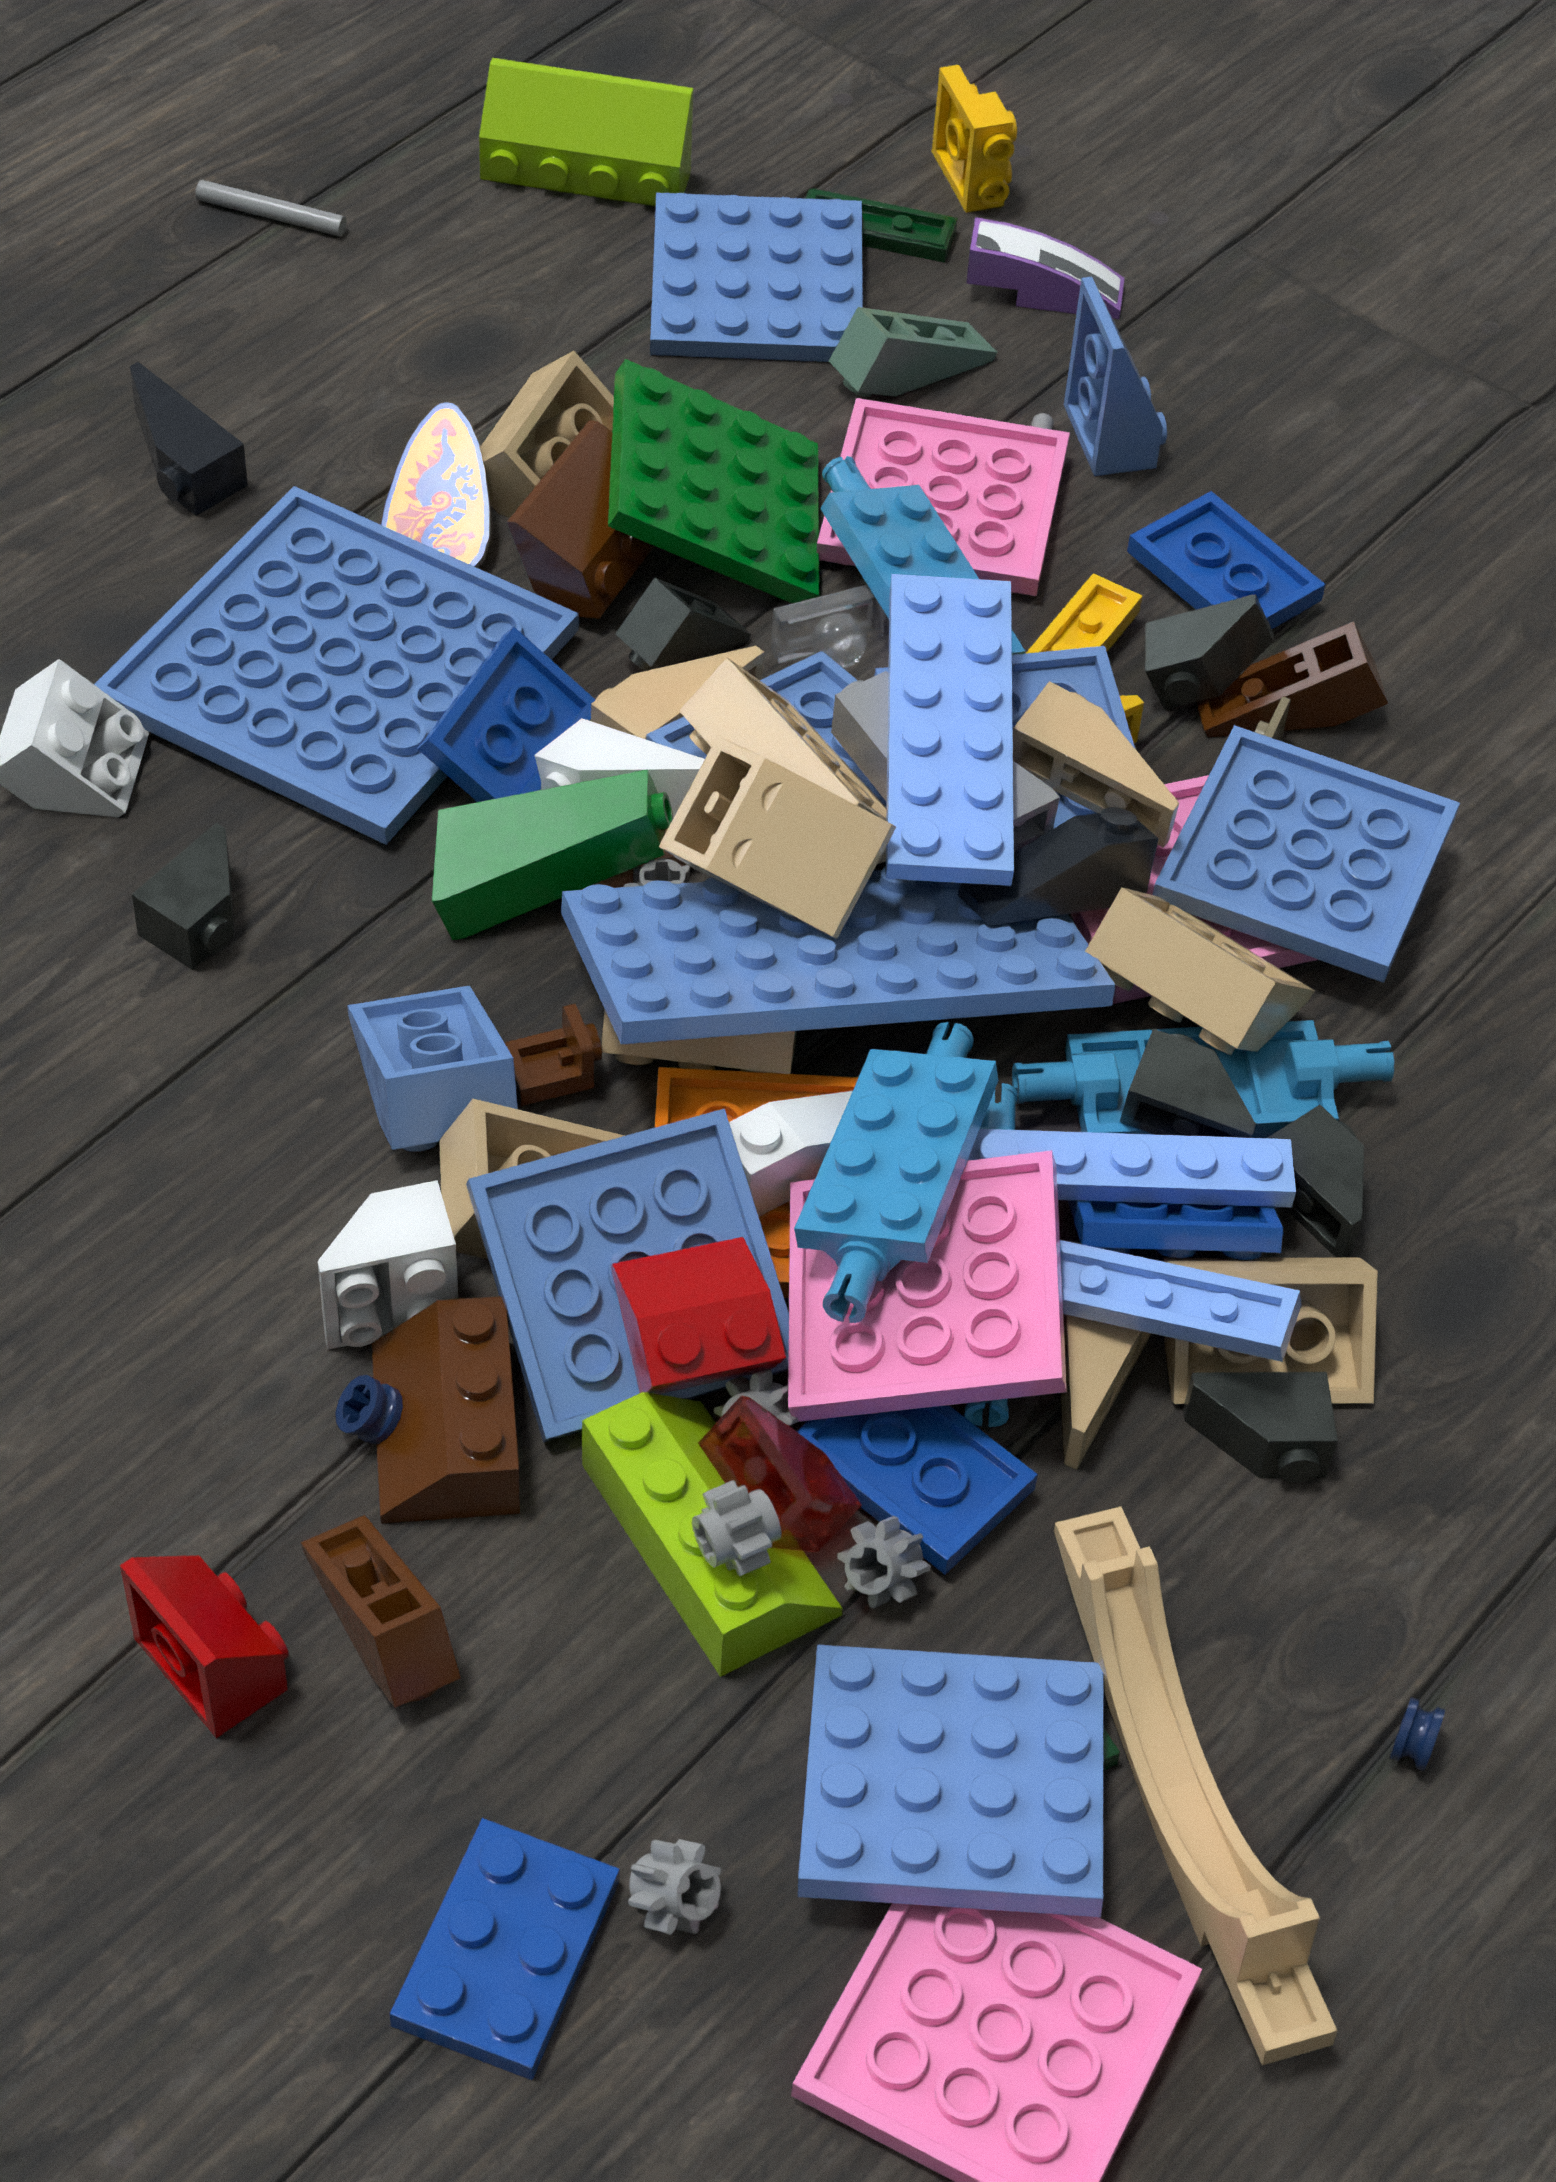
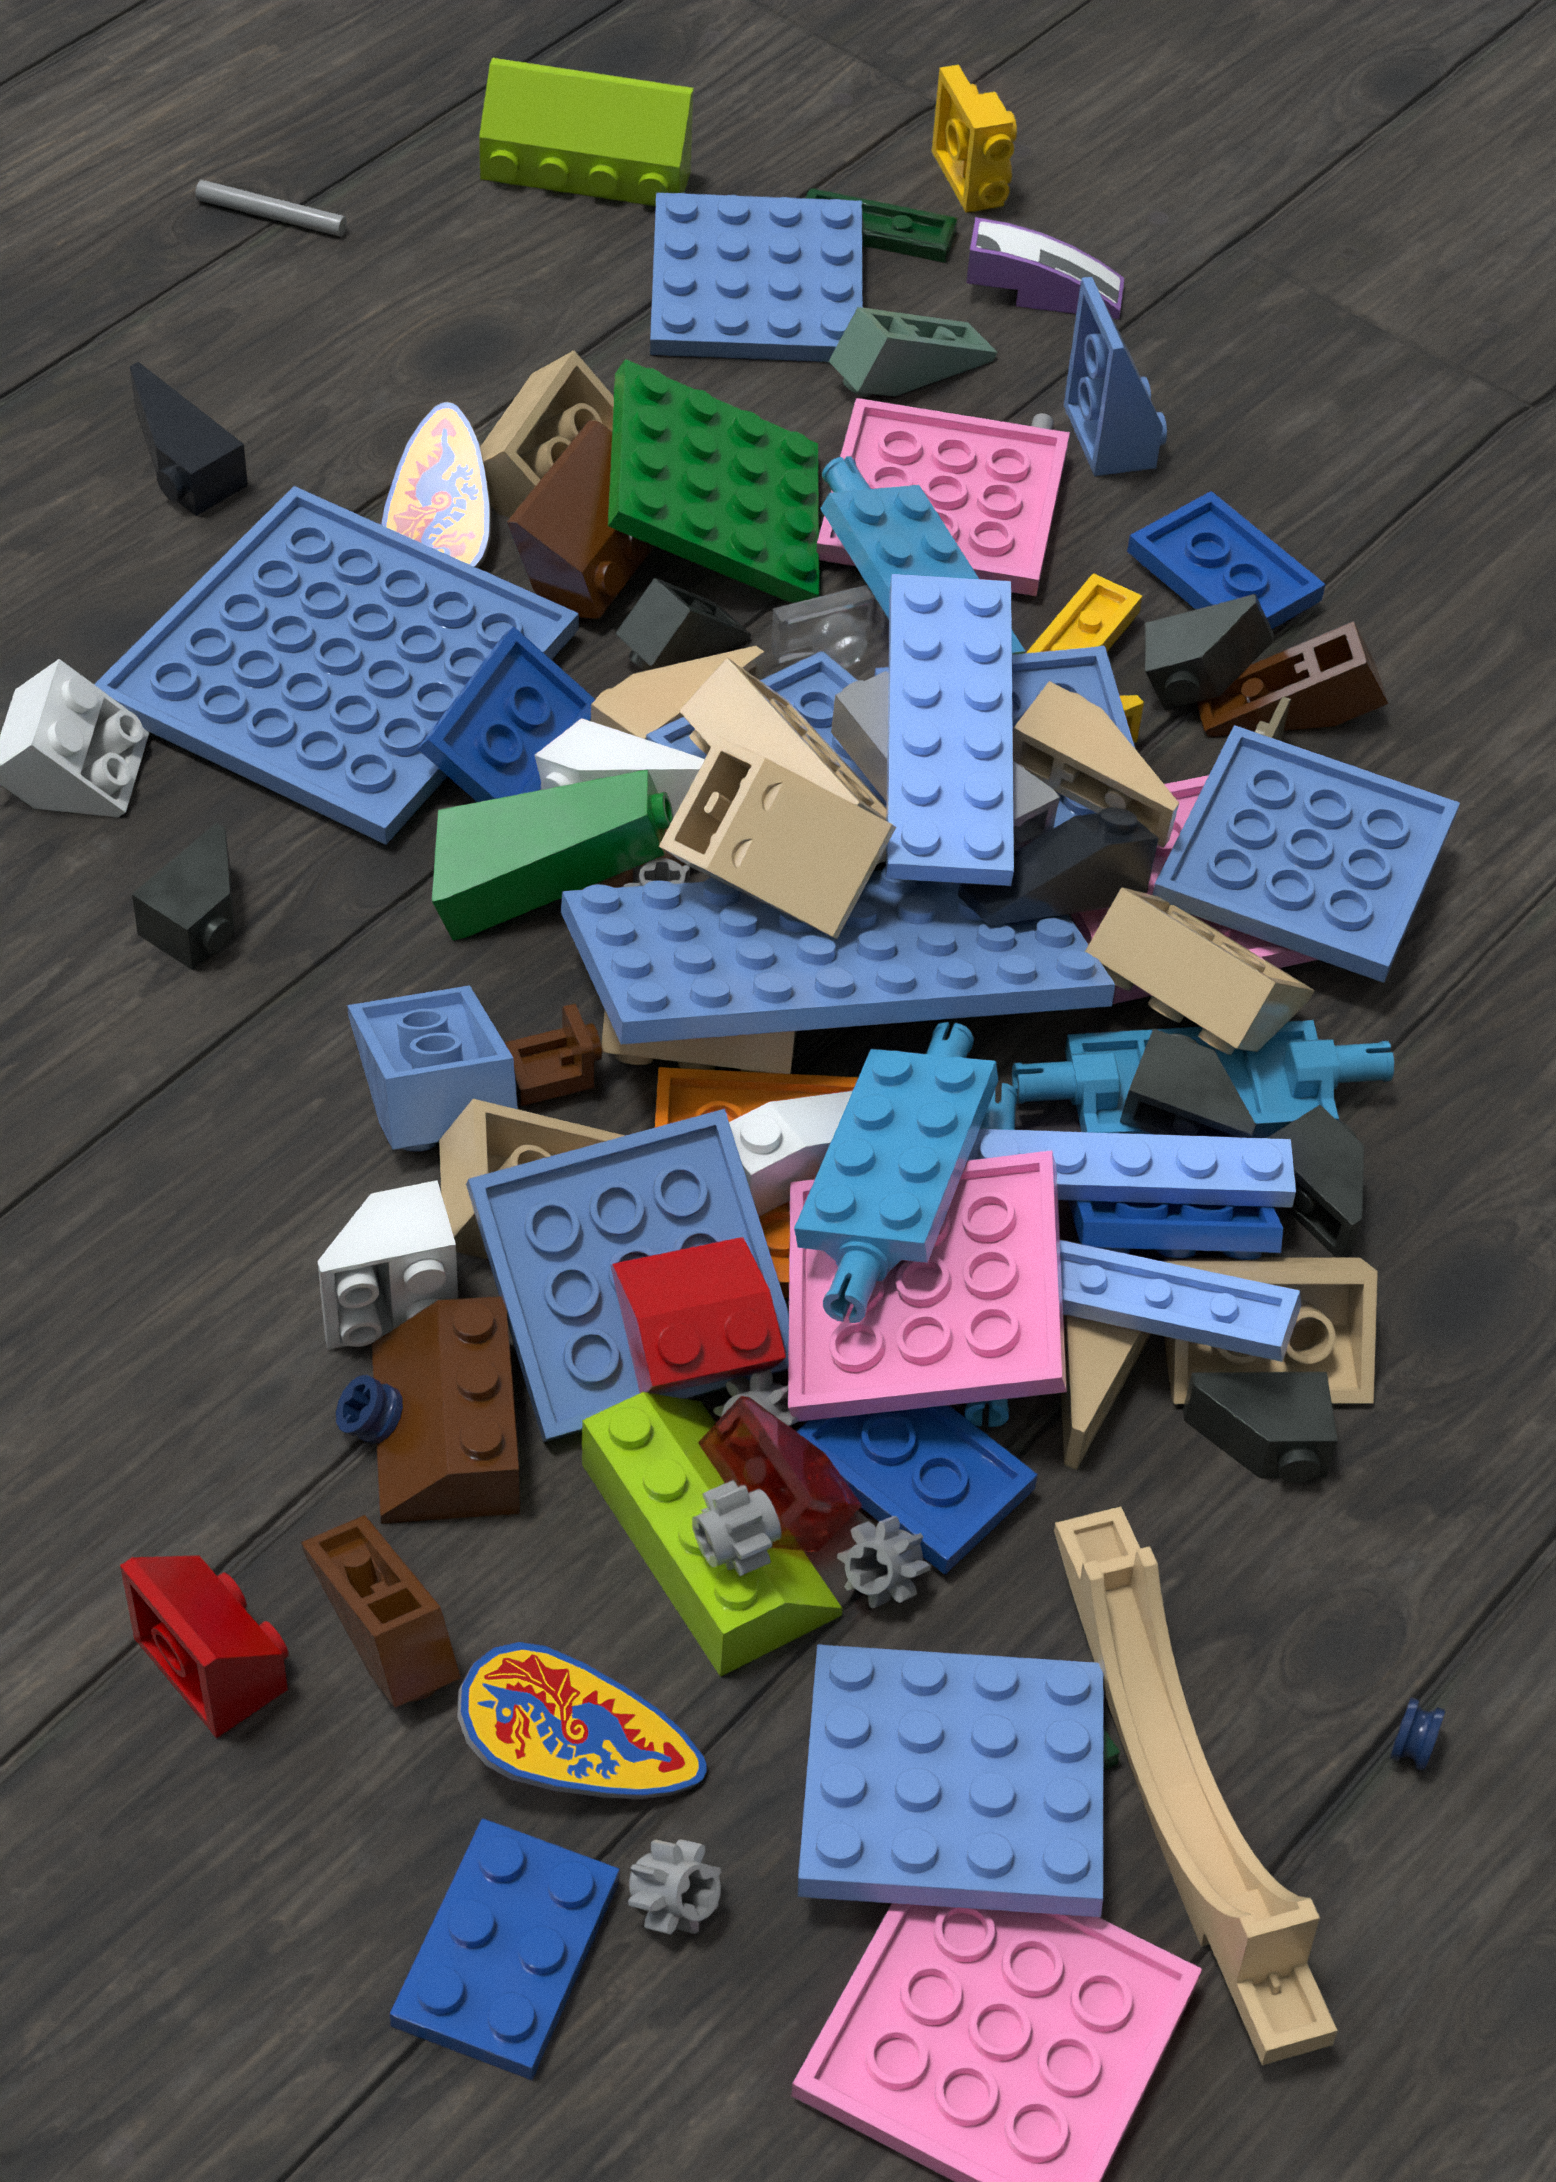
(571, 1727): none -> shield

